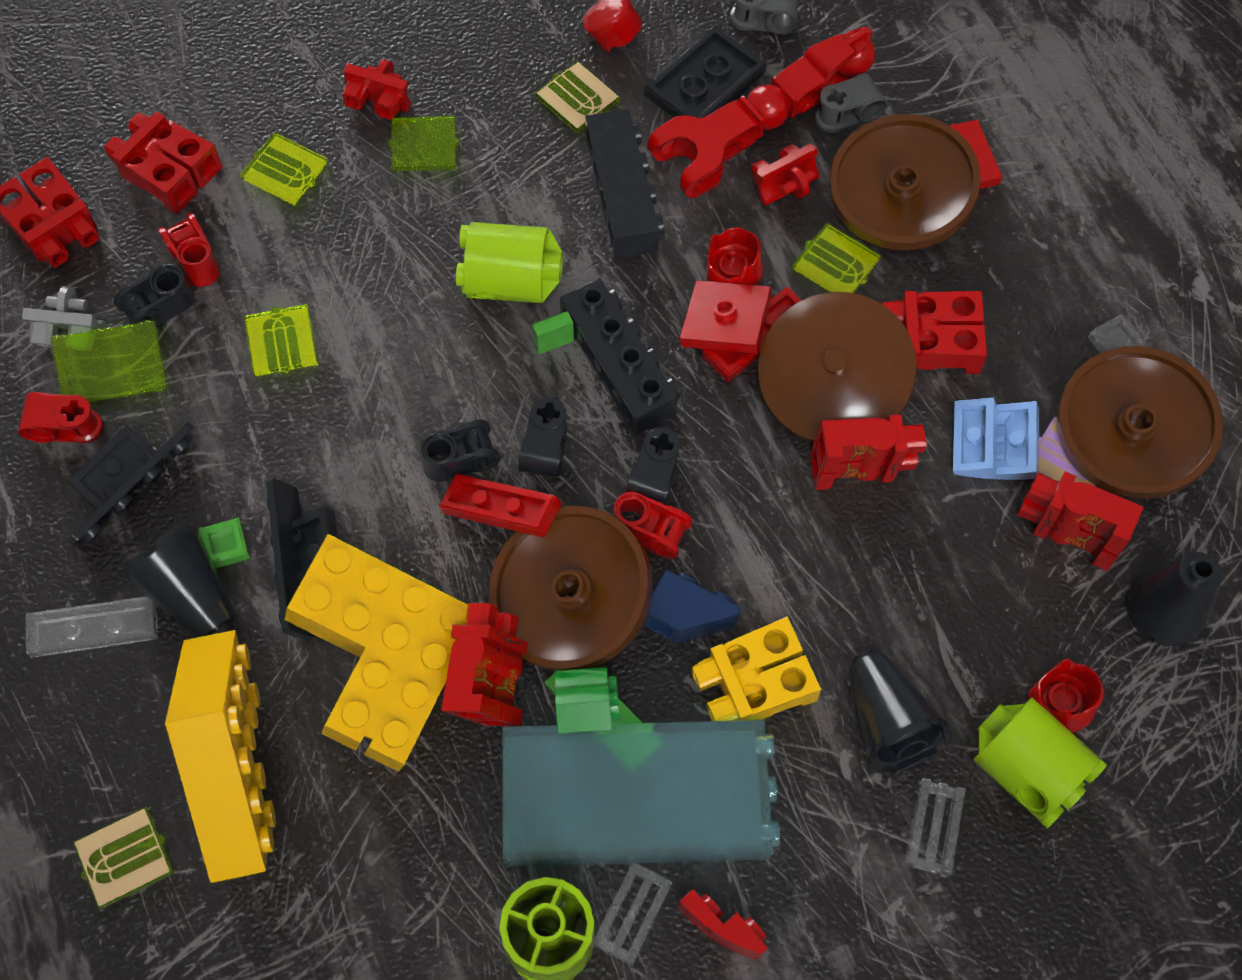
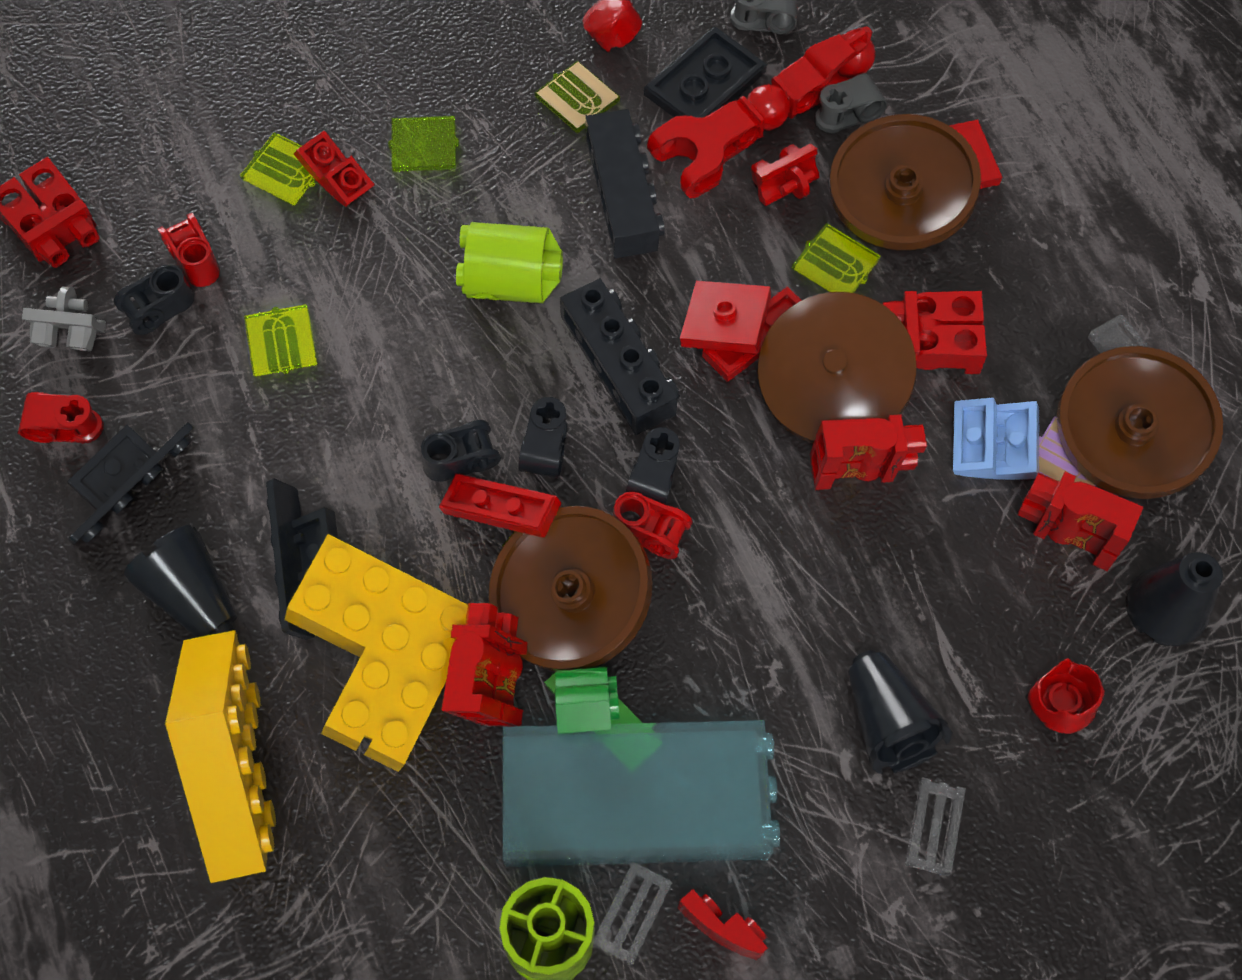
(90, 626): clear tile -> none
(110, 362): clear neon green piece -> none
(123, 857): piece -> none
(164, 159): red hips -> none
(225, 542): bright green tile -> none
(332, 170): none -> red slope
(378, 86): red hips -> none
(553, 332): bright green tile -> none
(687, 611): dark blue slope -> none
(735, 257): red hair -> none
(758, 674): yellow hips -> none
(1036, 759): lime cylinder -> none

